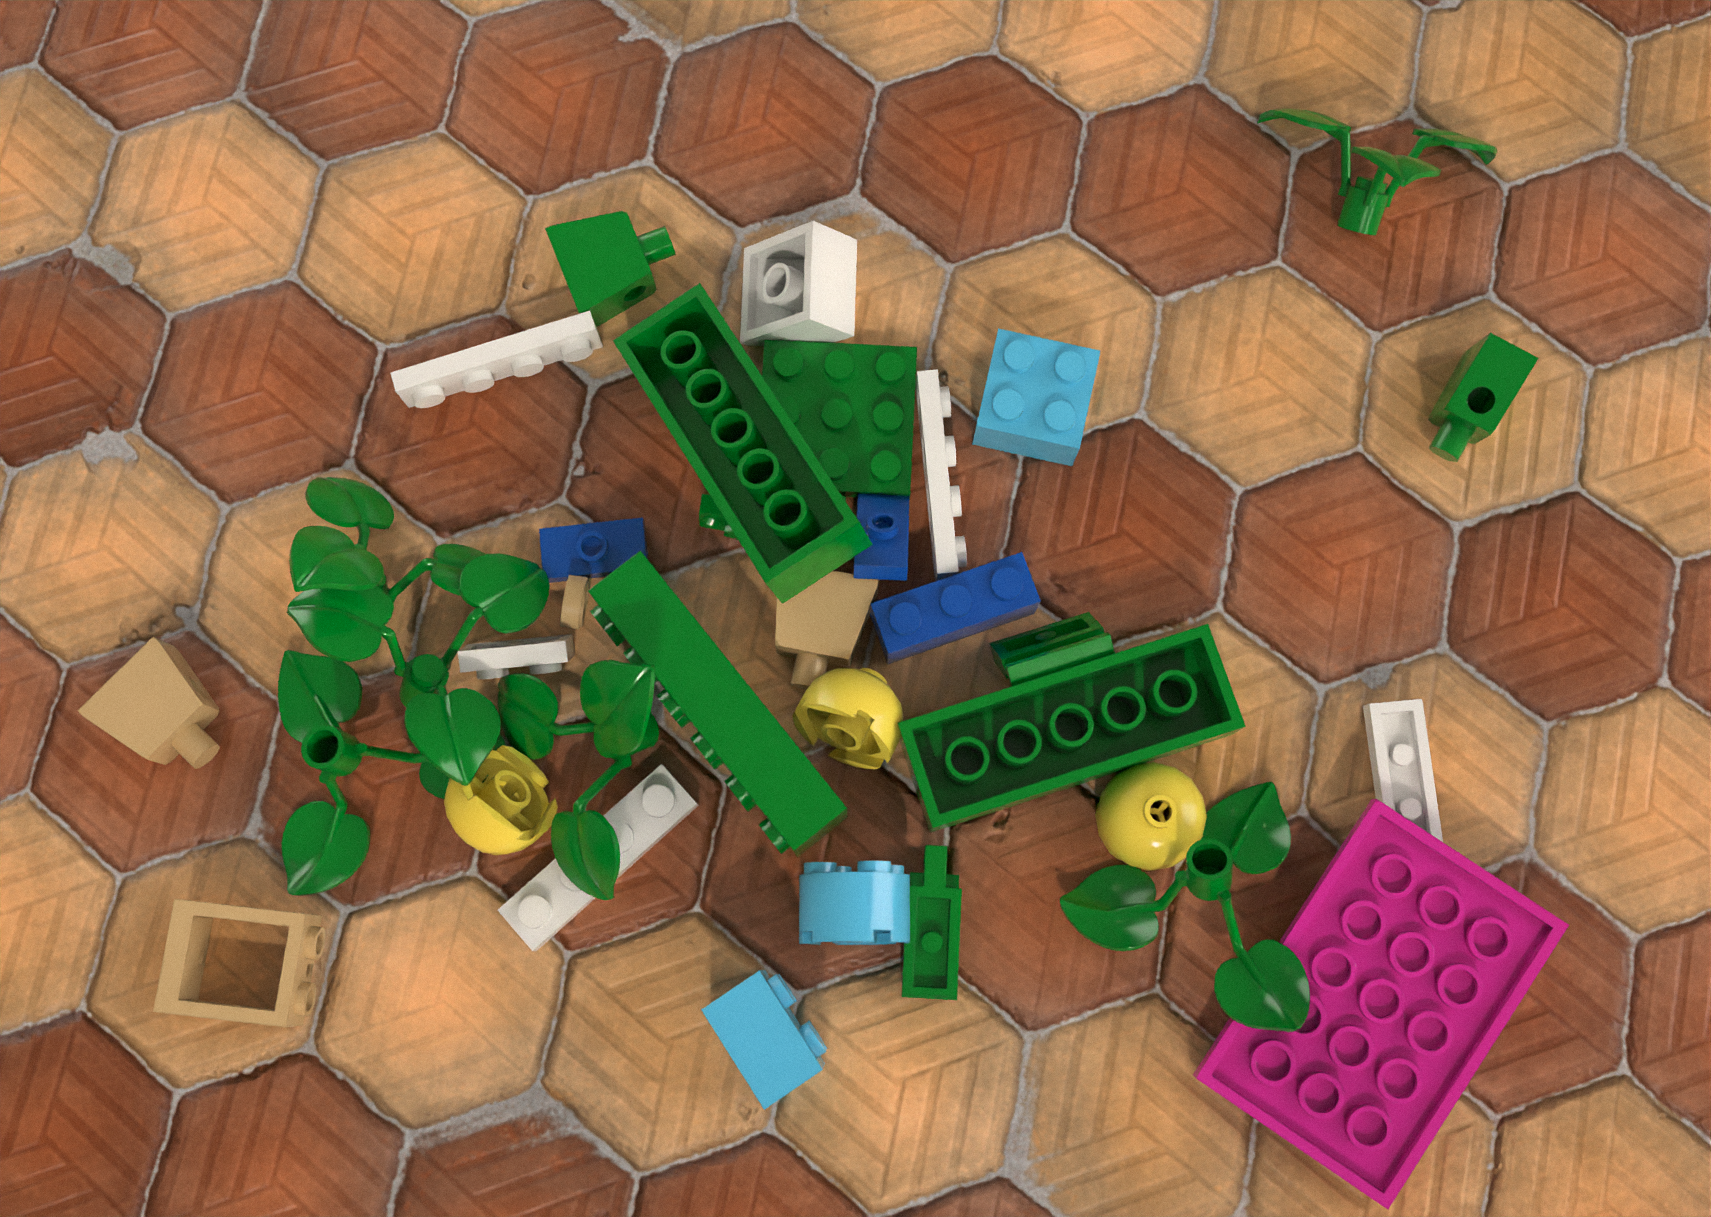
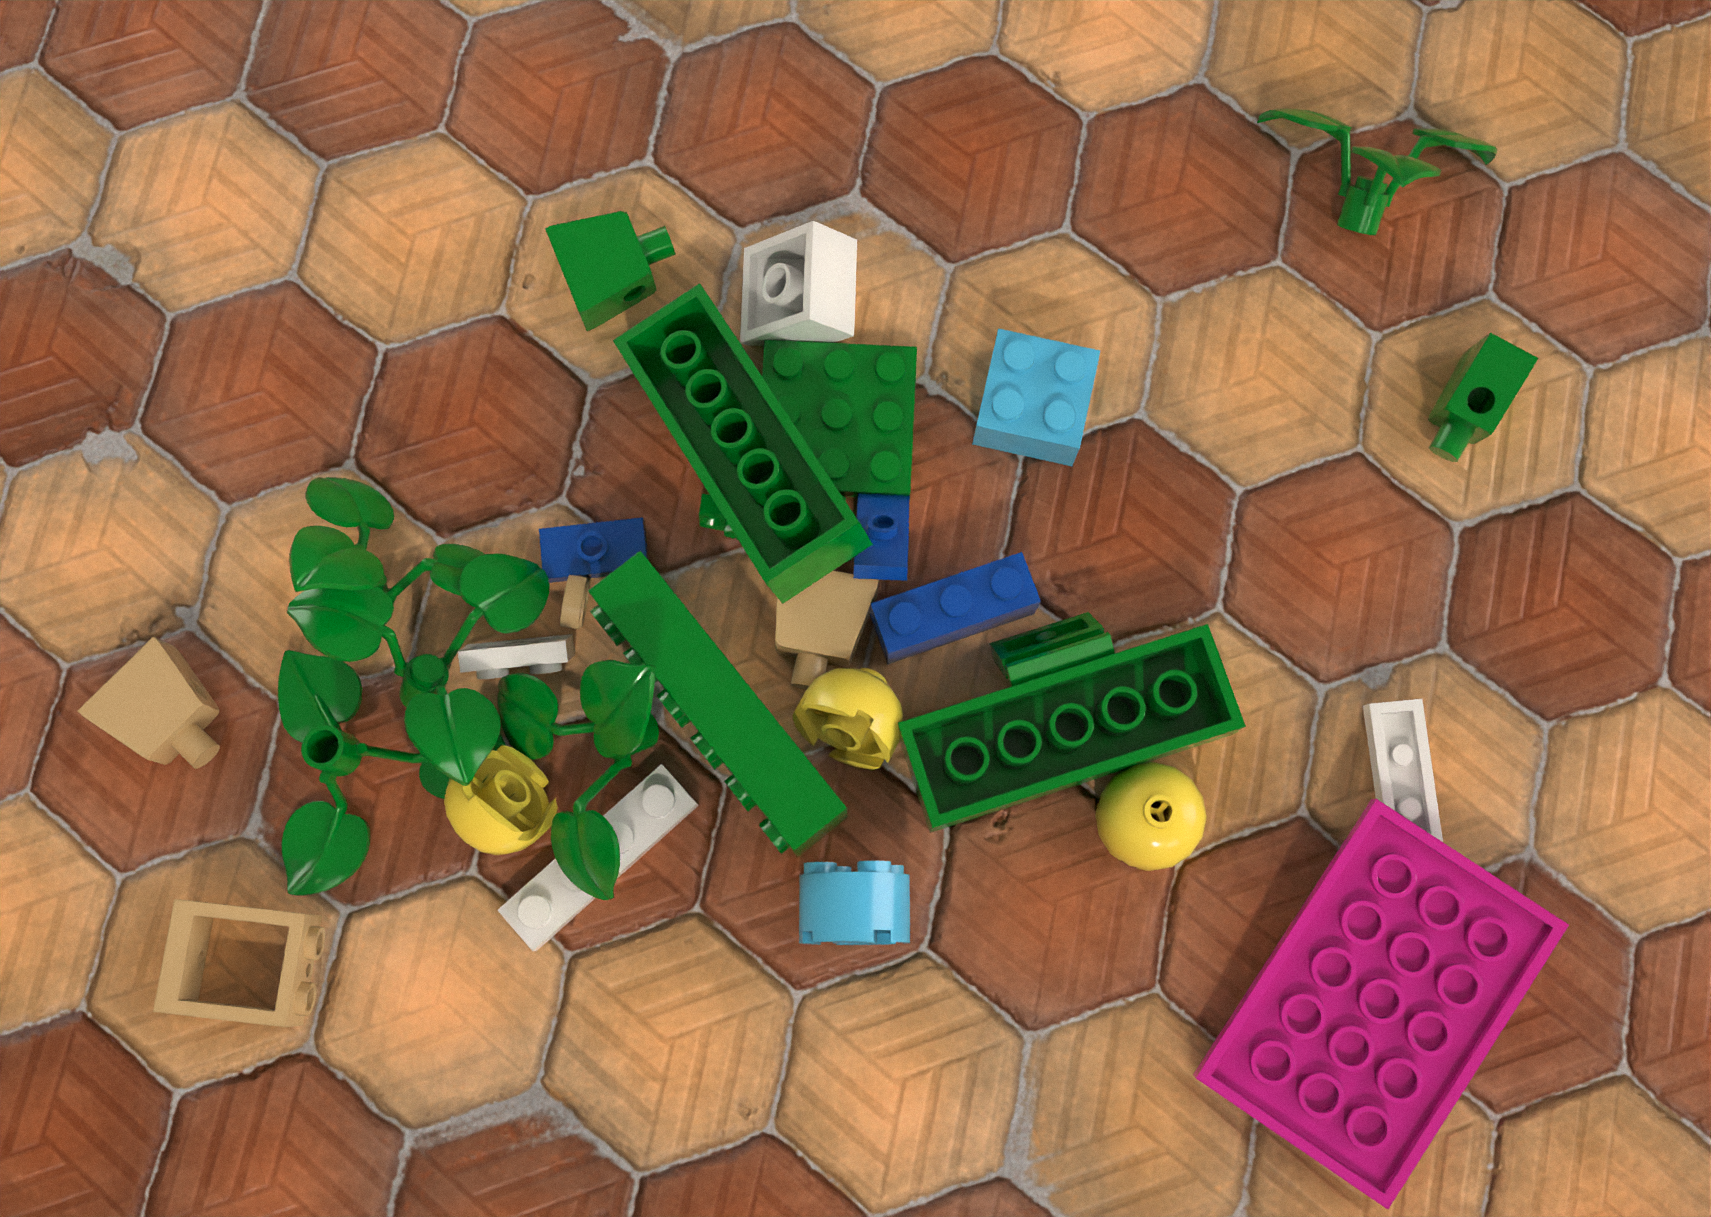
(481, 365): white plate -> none
(766, 1037): medium azure brick -> none
(935, 921): green hinge -> none
(937, 455): white plate -> none
(1246, 829): green plant -> none

